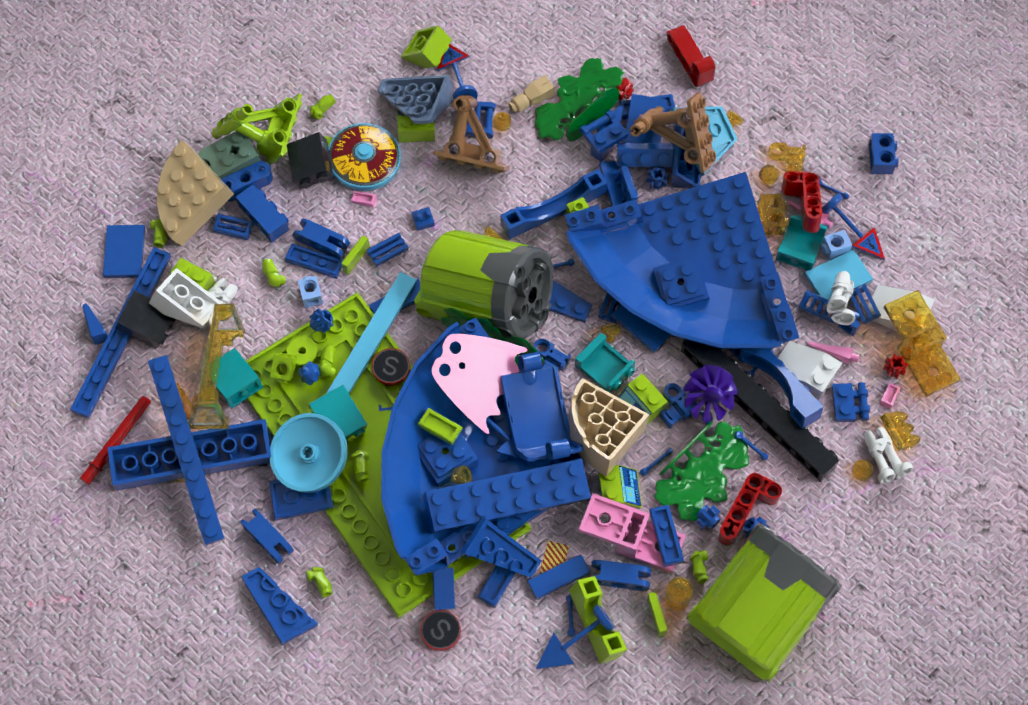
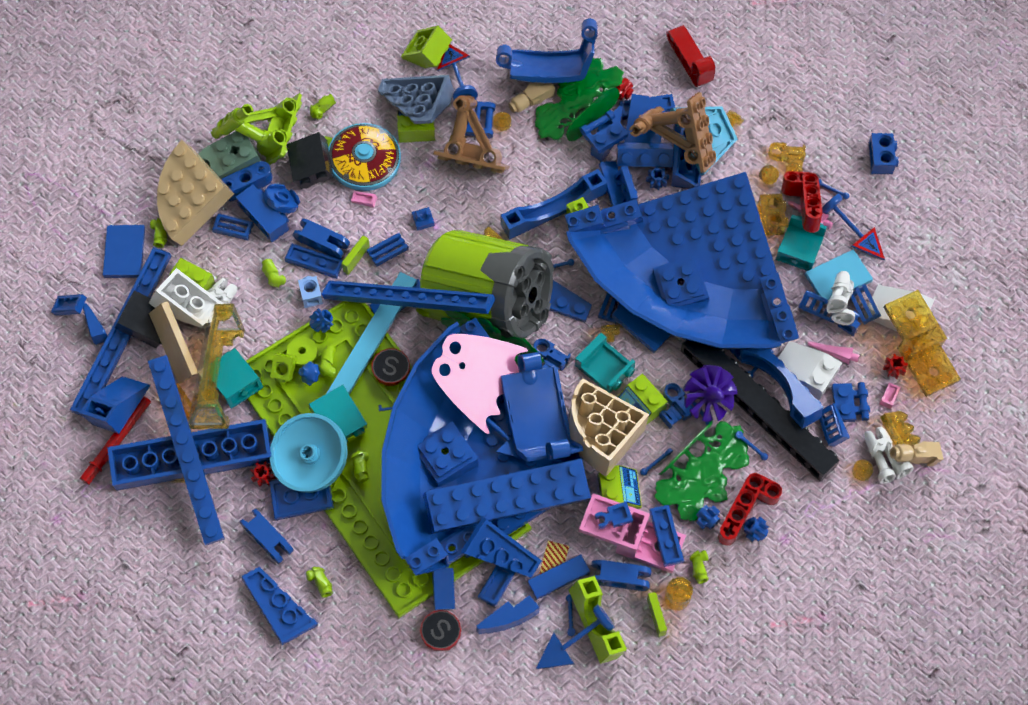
(68, 304): none -> blue plate
(114, 404): none -> blue slope
(173, 342): none -> tan tile
(259, 469): none -> red gear
(281, 198): none -> blue tile
(409, 297): none -> blue plate
(440, 426): lime tile -> none
(461, 475): clear yellow tile -> none
(509, 616): none -> blue slope
(551, 65): none -> blue panel
(617, 515): none -> blue plate
(764, 602): lime piece -> none
(828, 433): none -> blue slope
(840, 239): light blue brick -> none
(919, 453): none -> tan piece

